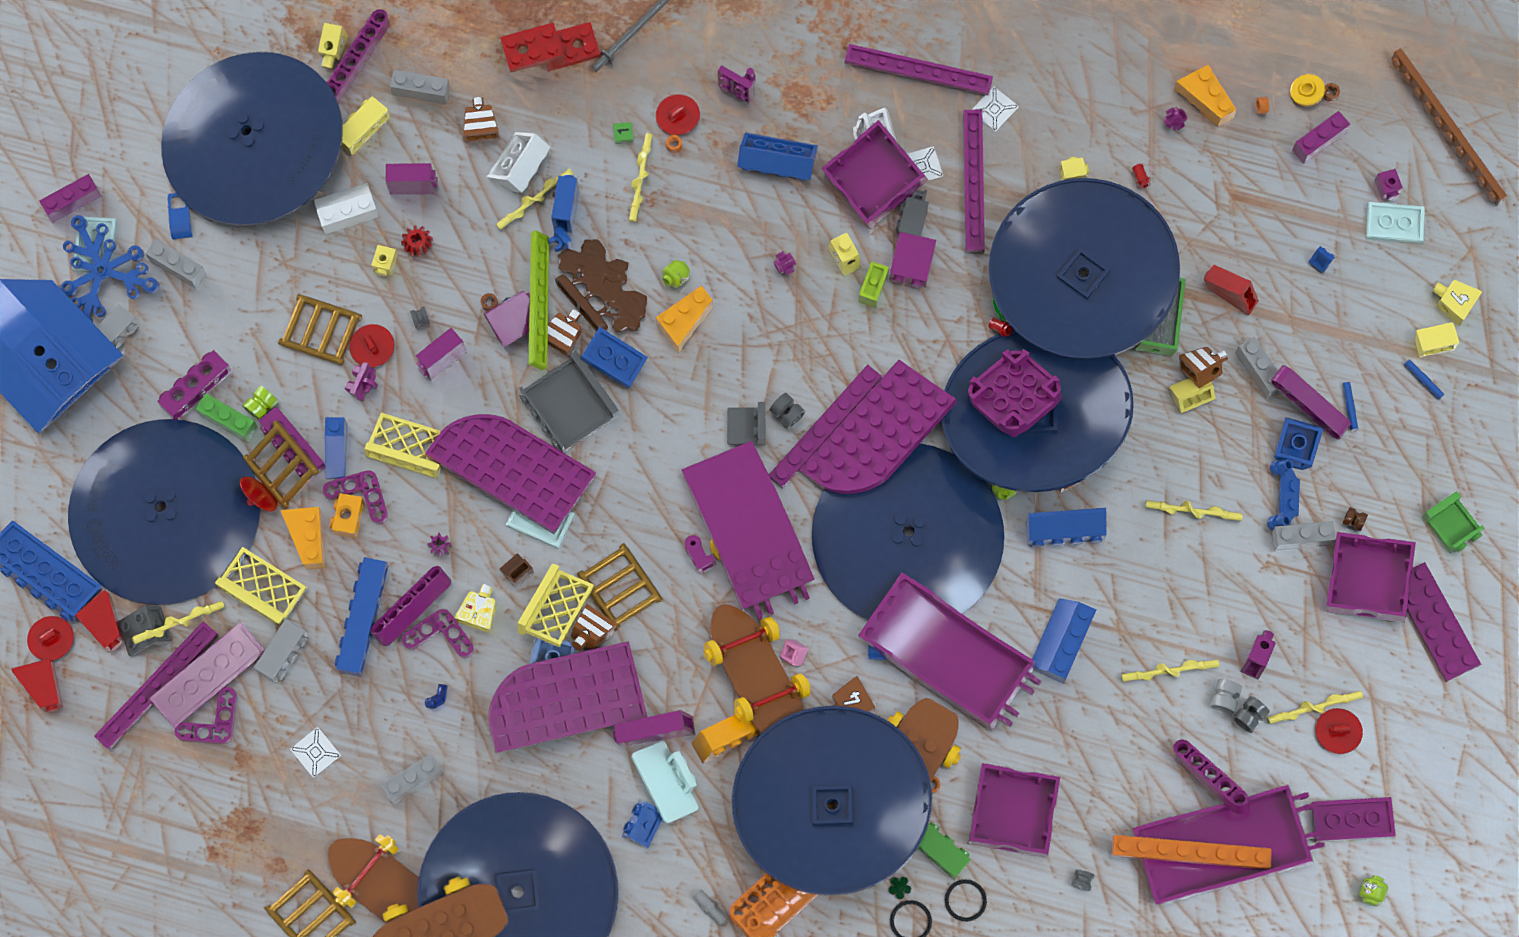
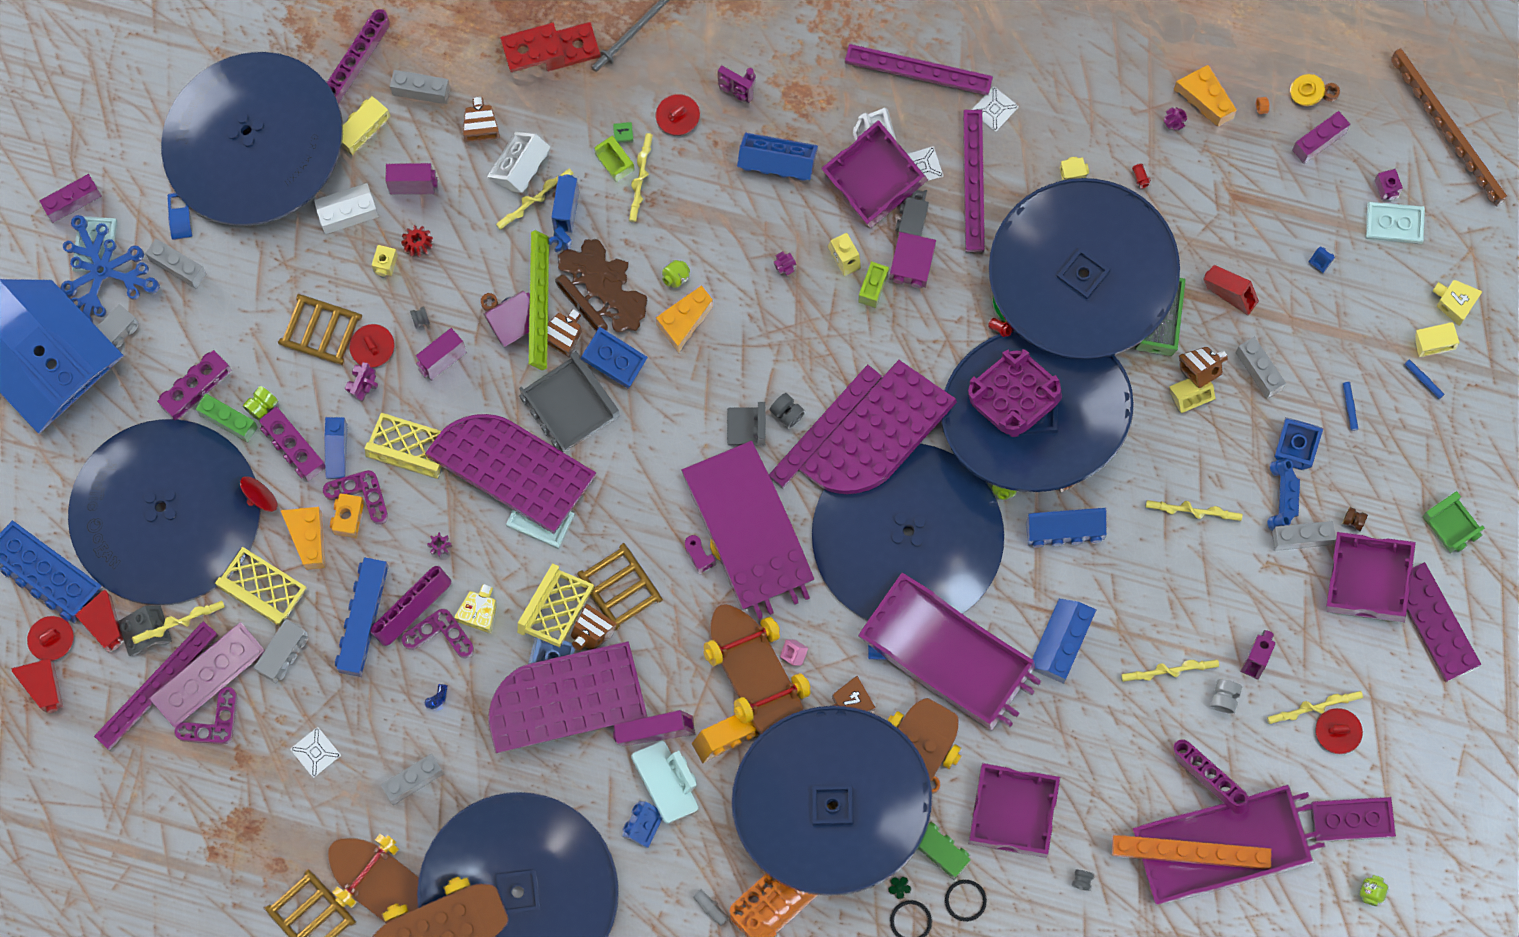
(300, 456): pearl gold bar -> none
(332, 44): light yellow torso -> none
(517, 570): reddish brown piece -> none
(614, 158): none -> lime panel
(673, 149): orange axle -> none
(1245, 717): dark grey wheel -> none
(1310, 402): magenta beam -> none

